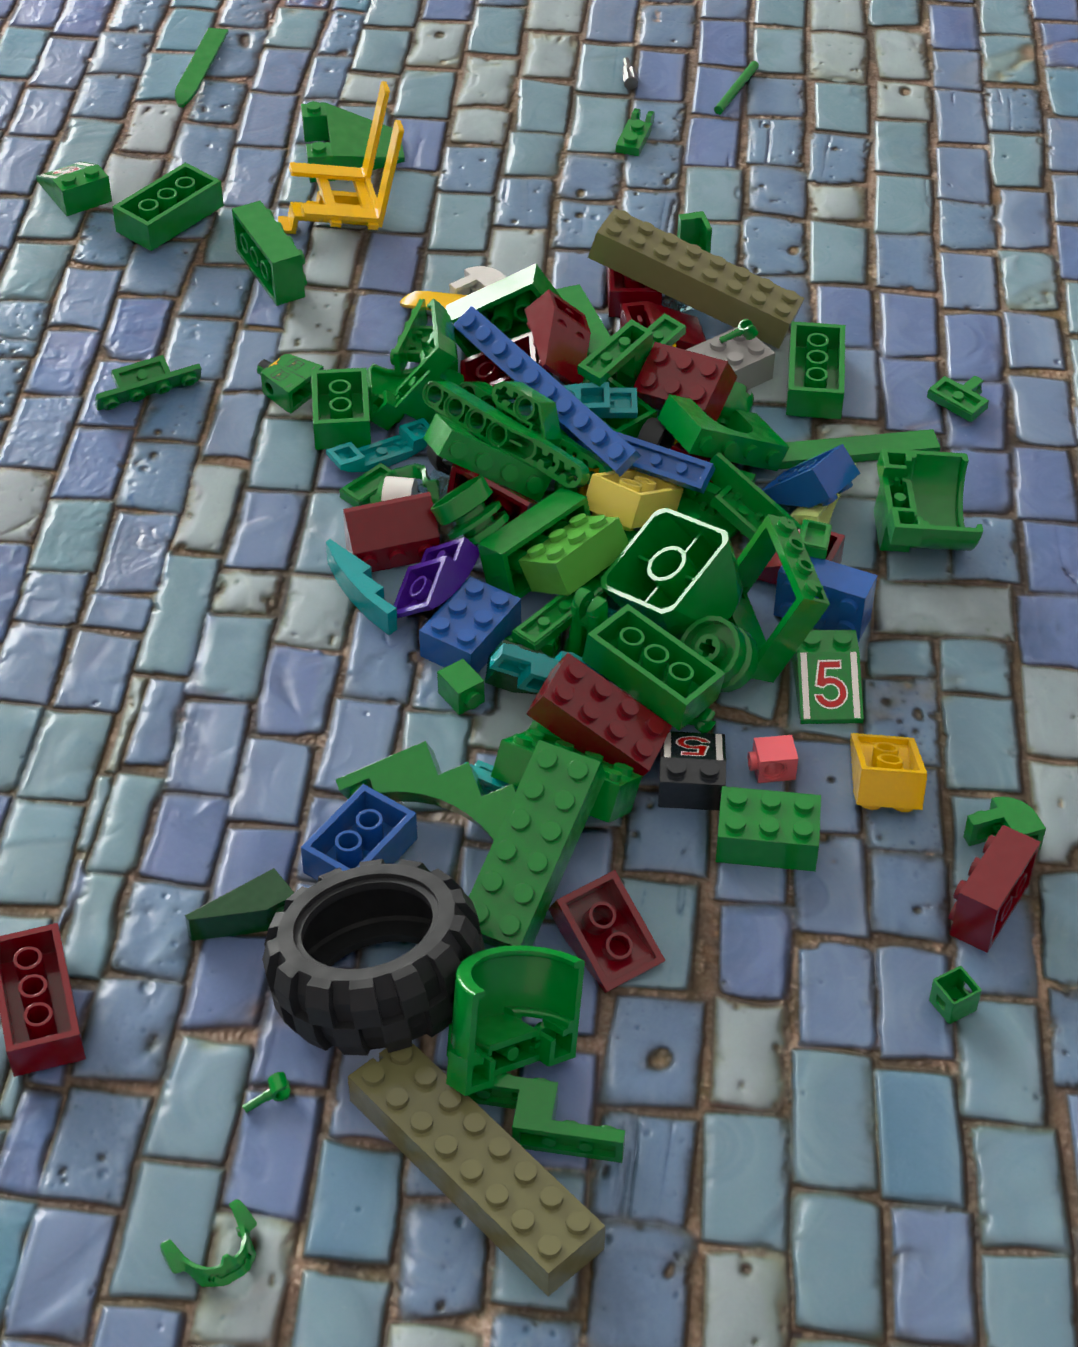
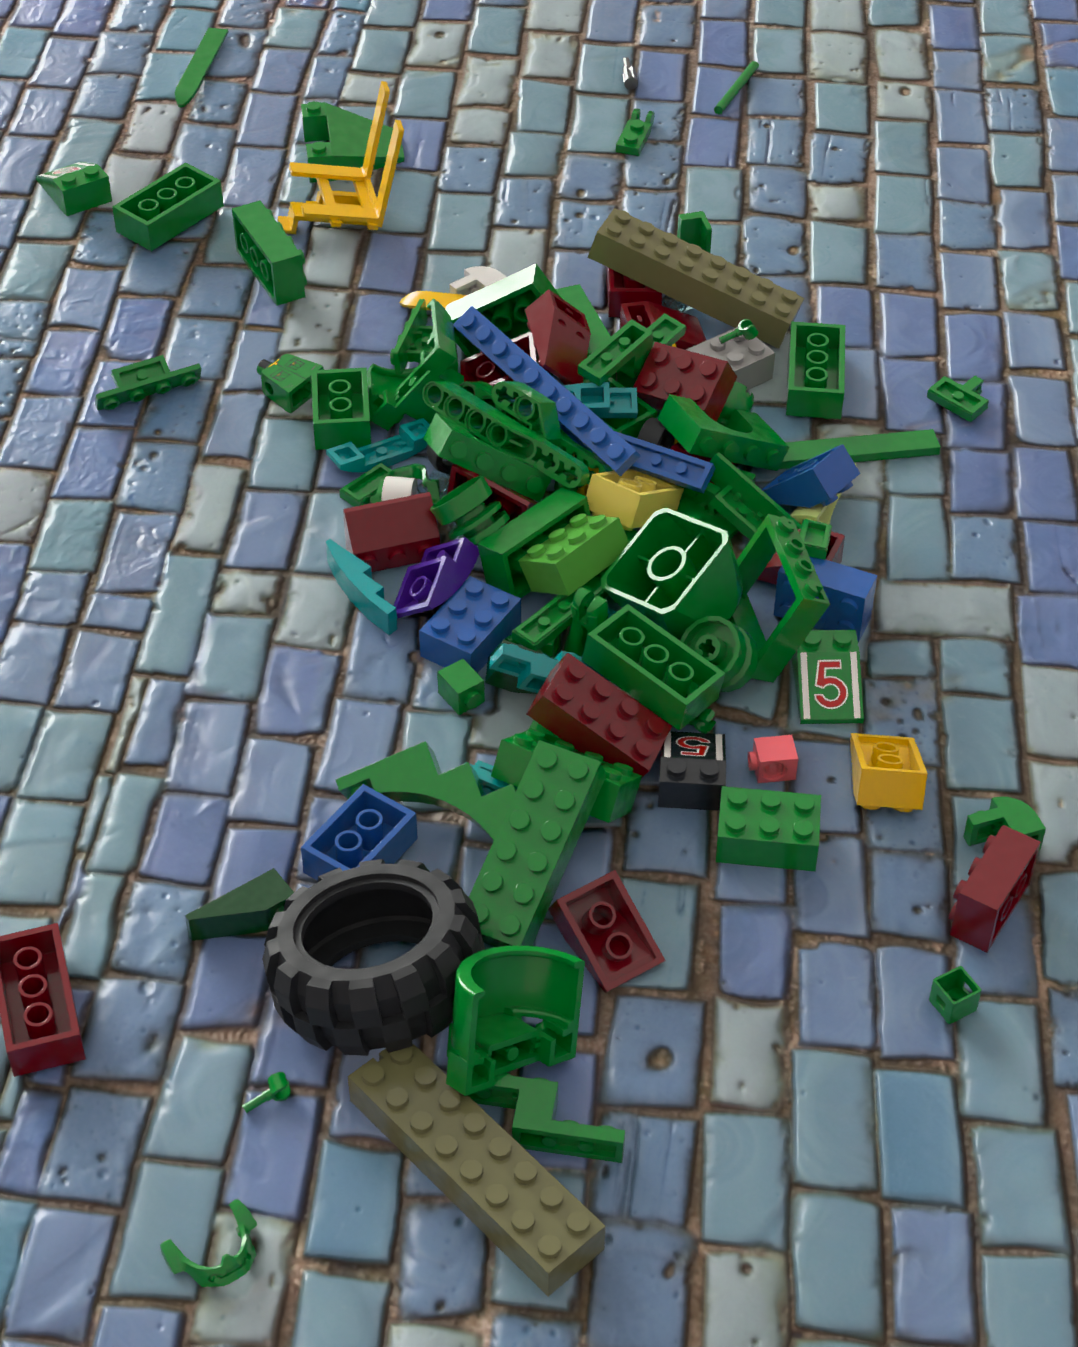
(922, 501): green piece -> none

